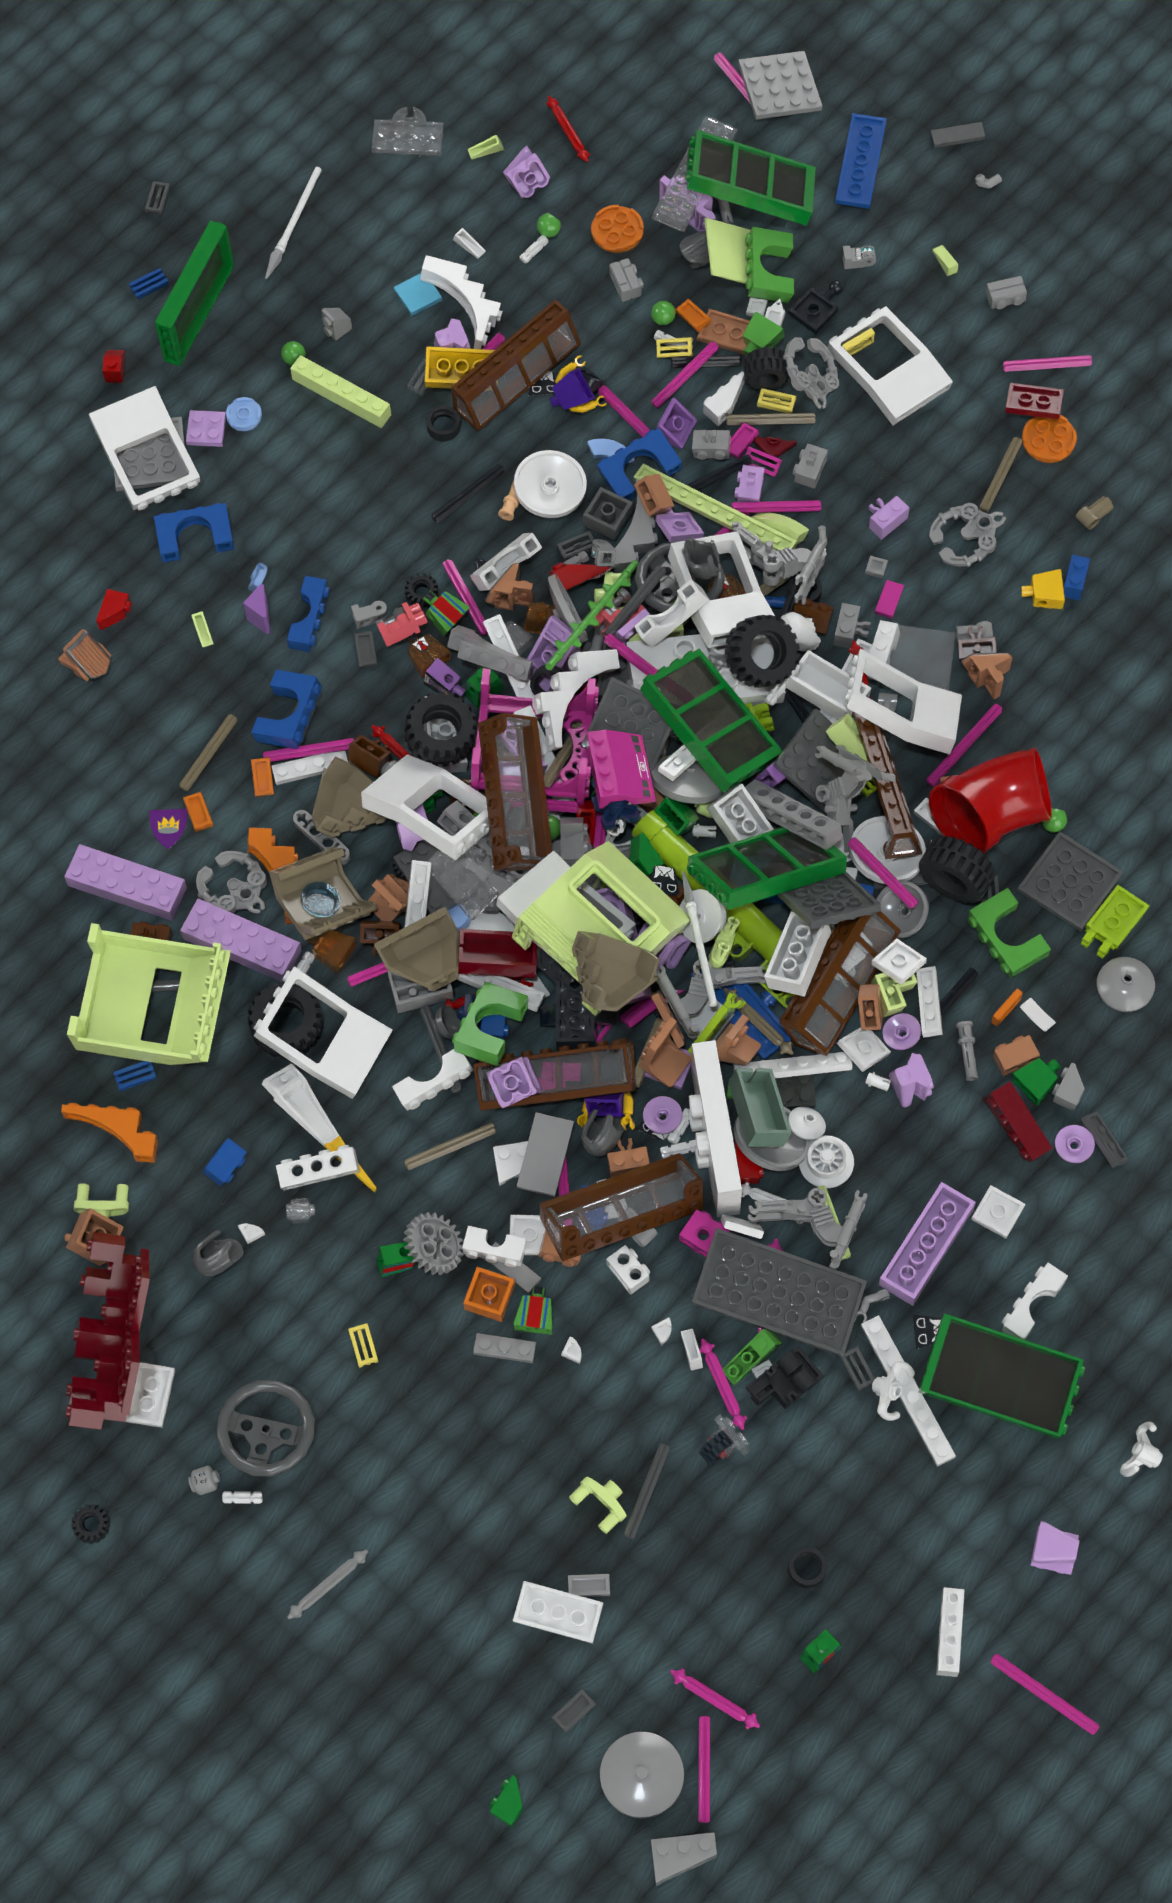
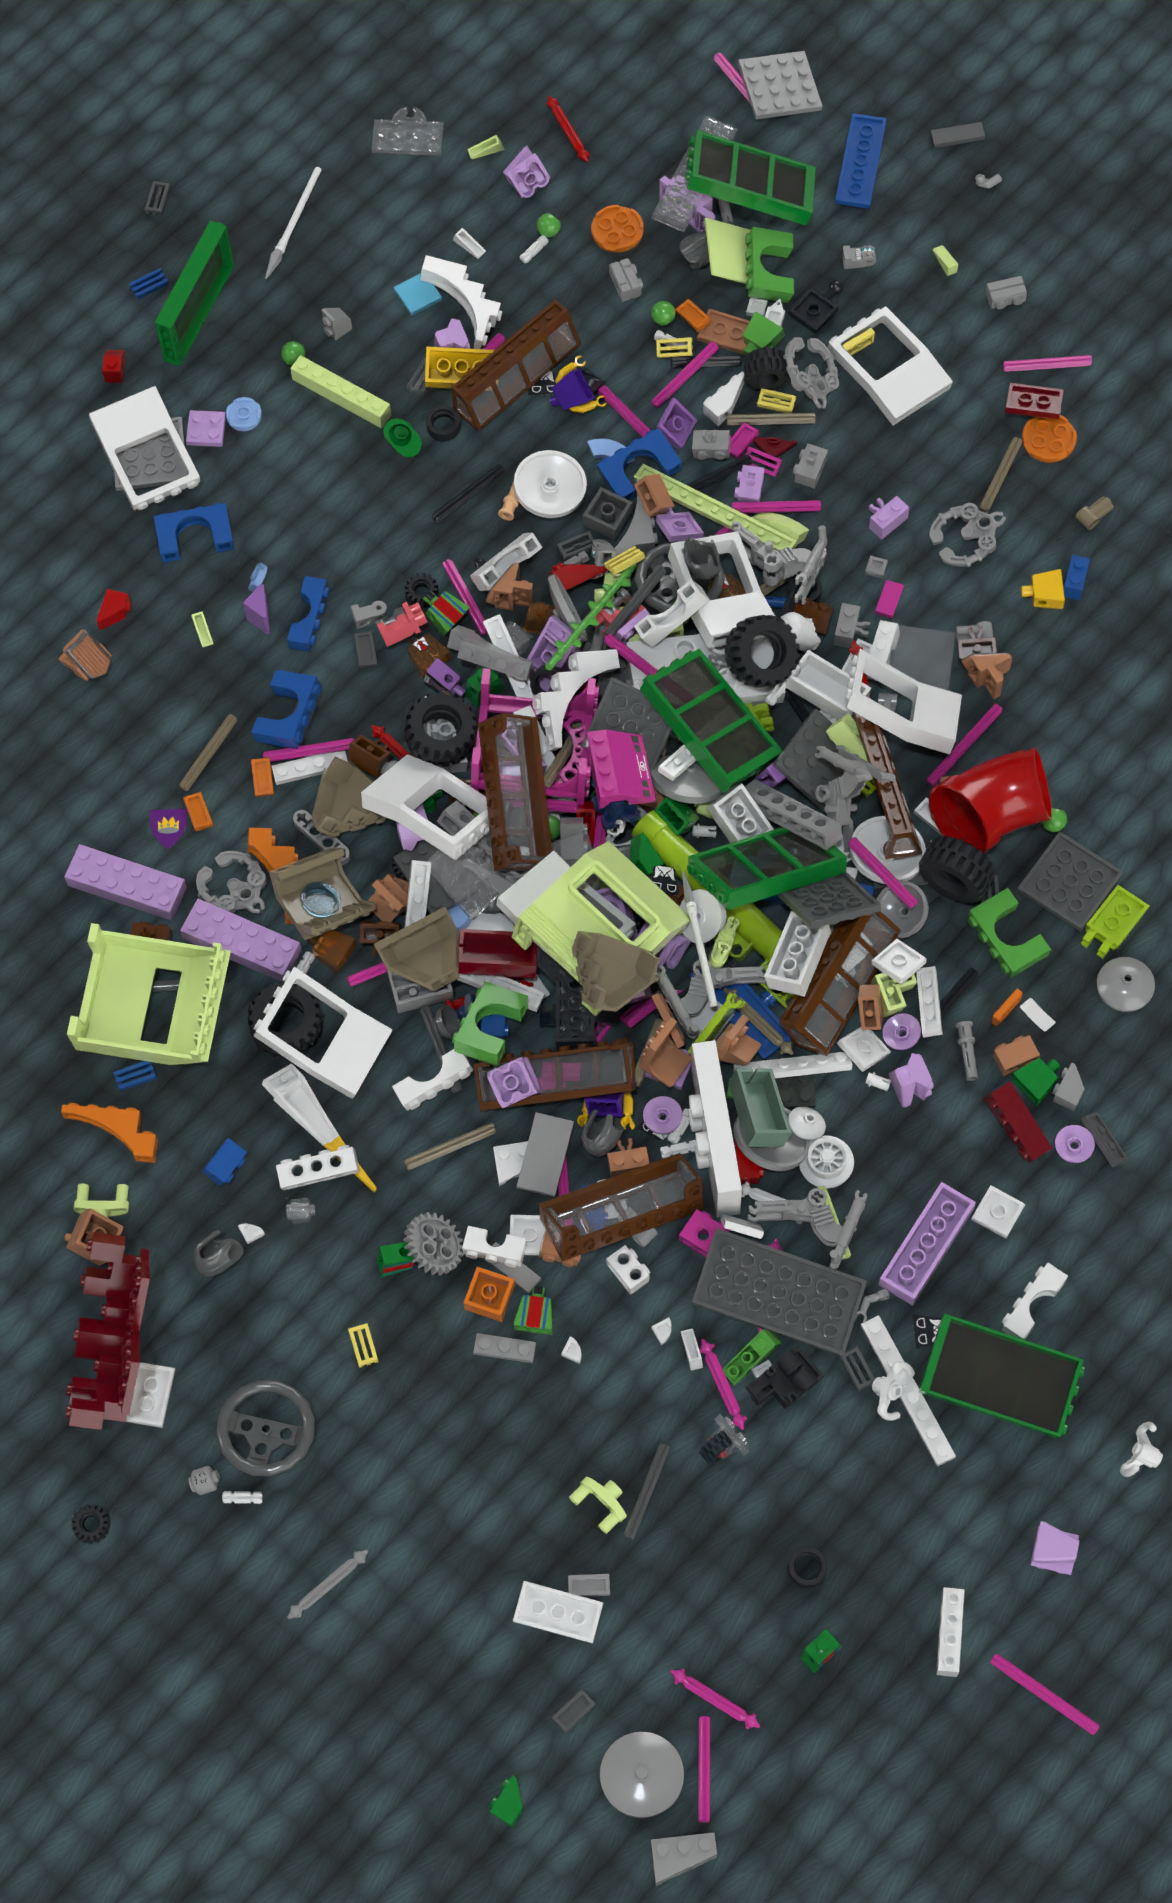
(402, 437): none -> green piece
(624, 560): none -> light yellow tile

